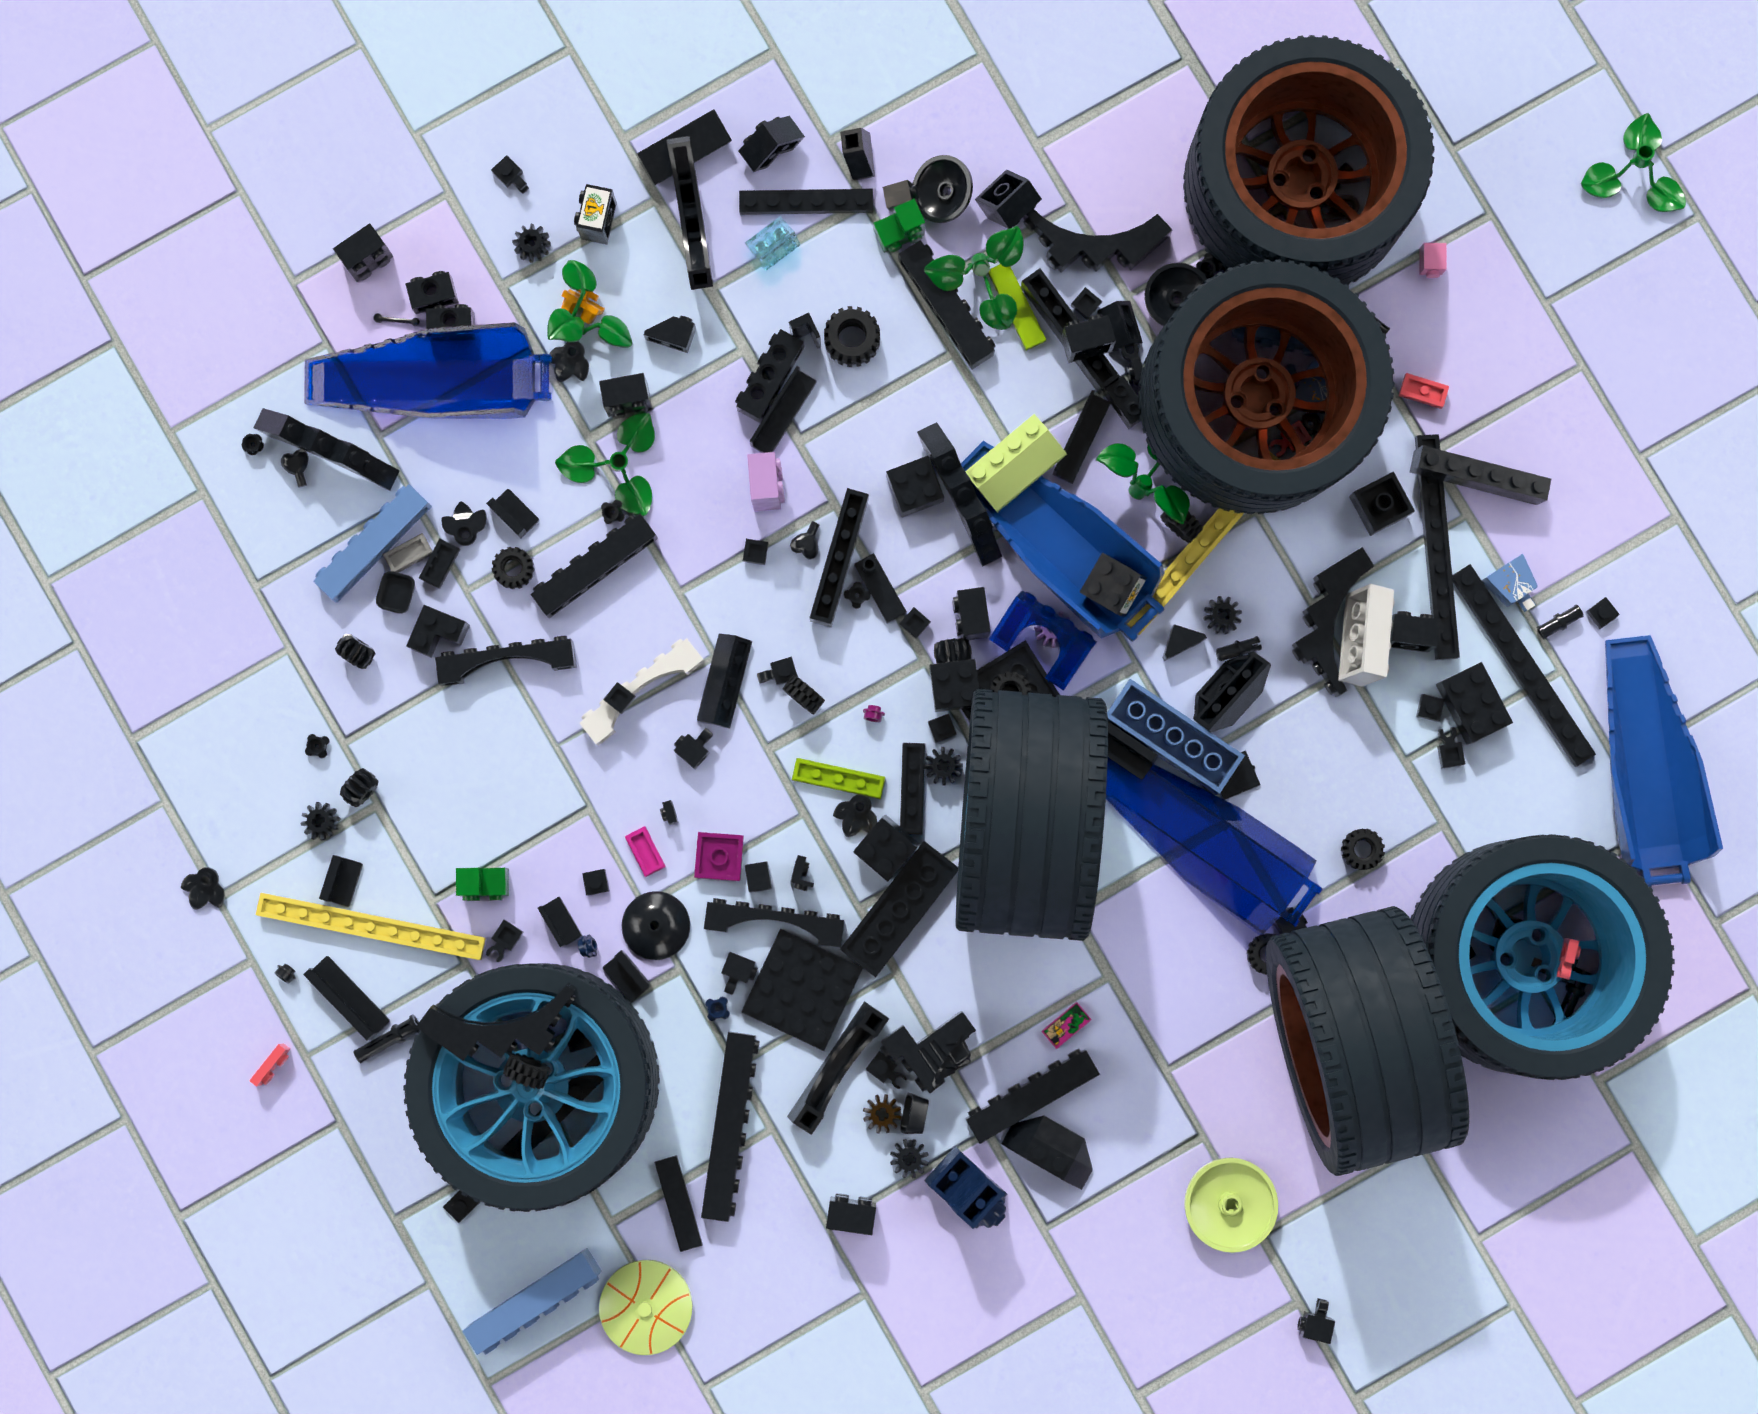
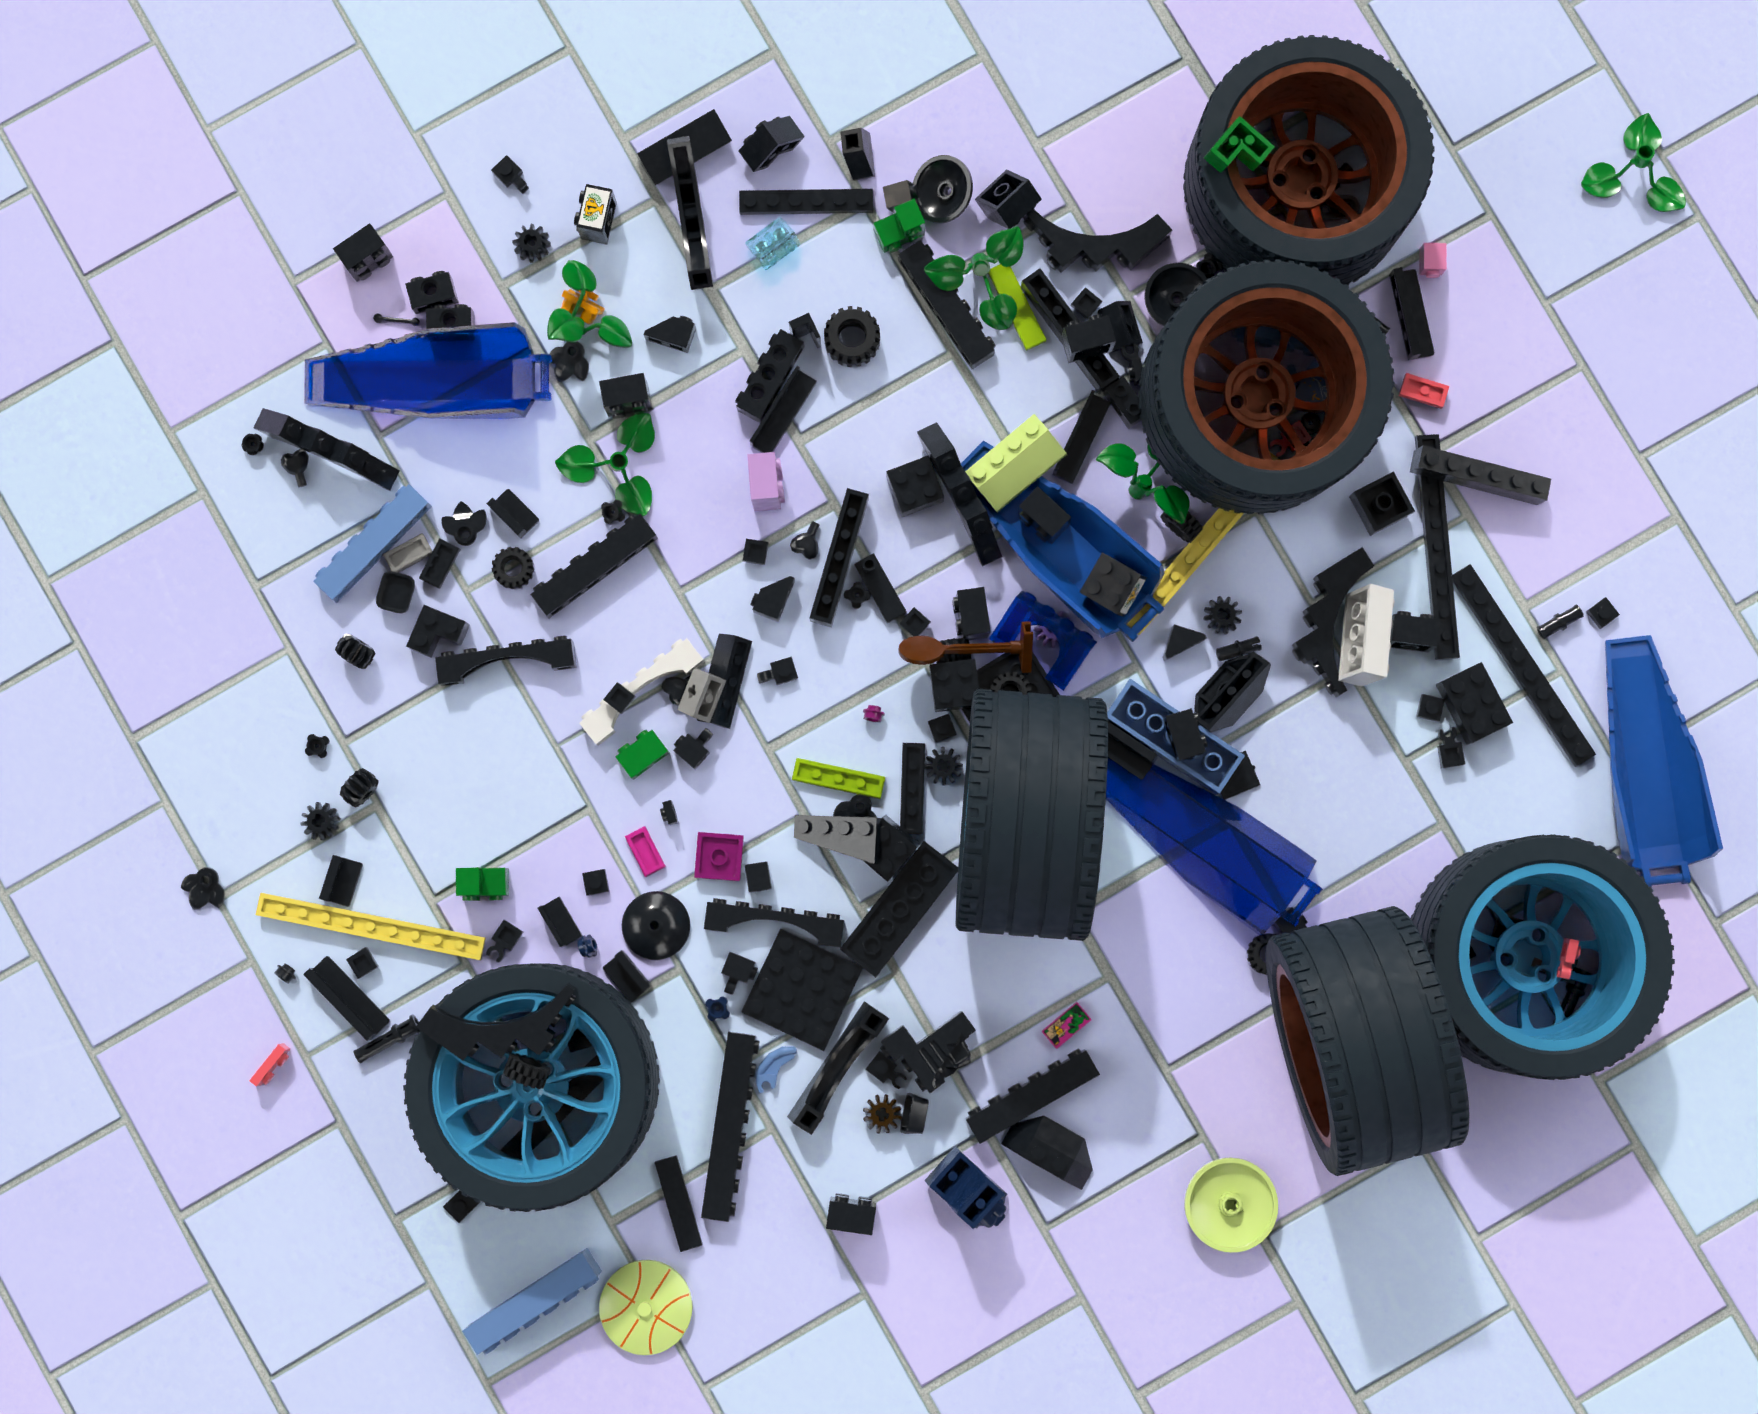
(362, 962): none -> black plate
(642, 753): none -> green brick
(675, 688): none -> black rock
(701, 695): none -> light grey brick
(771, 1064): none -> medium blue piece
(773, 598): none -> black slope
(800, 869): black bracket -> none
(803, 694): black tyre -> none
(847, 835): none -> wing
(904, 1152): black gear -> none
(927, 650): none -> reddish brown piece
(1044, 516): none -> black brick
(1185, 735): none -> black brick
(1241, 142): none -> green brick
(1317, 1325): black brick -> none
(1376, 849): black tyre -> none
(1411, 313): none -> black panel
(1513, 583): medium blue torso -> none

